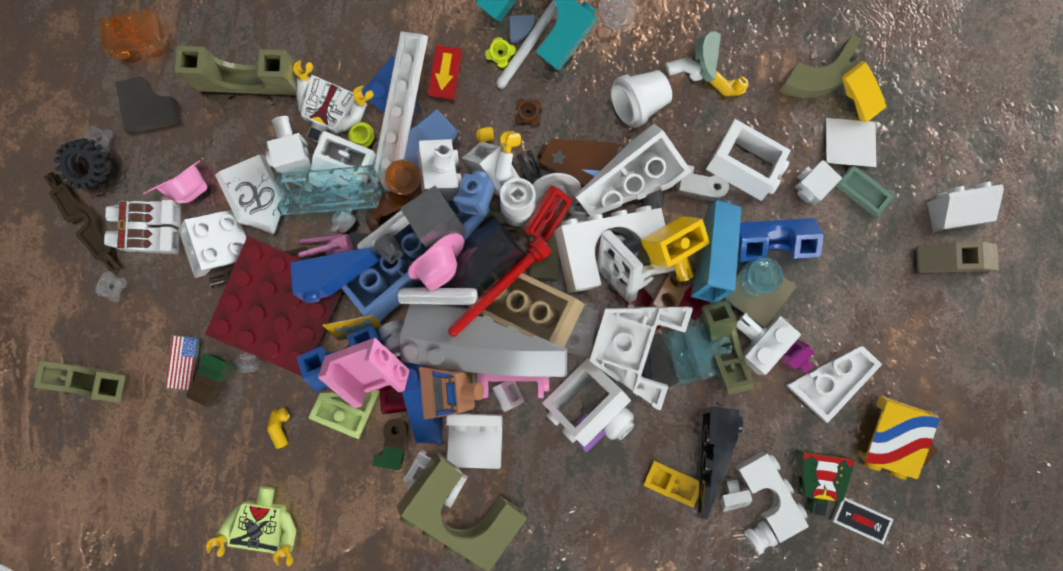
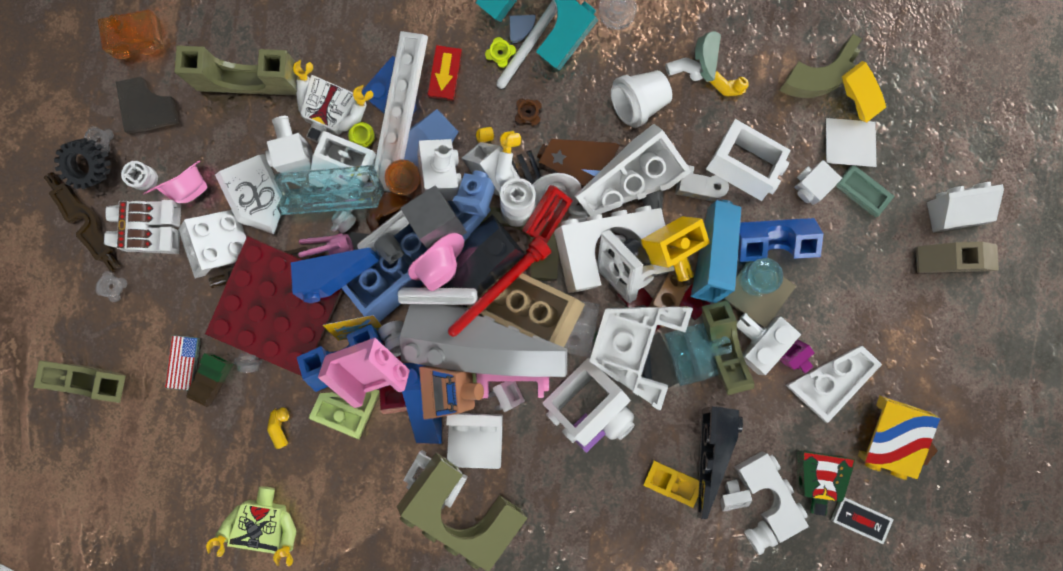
(144, 179): none -> white wheel
(396, 437): leg -> none

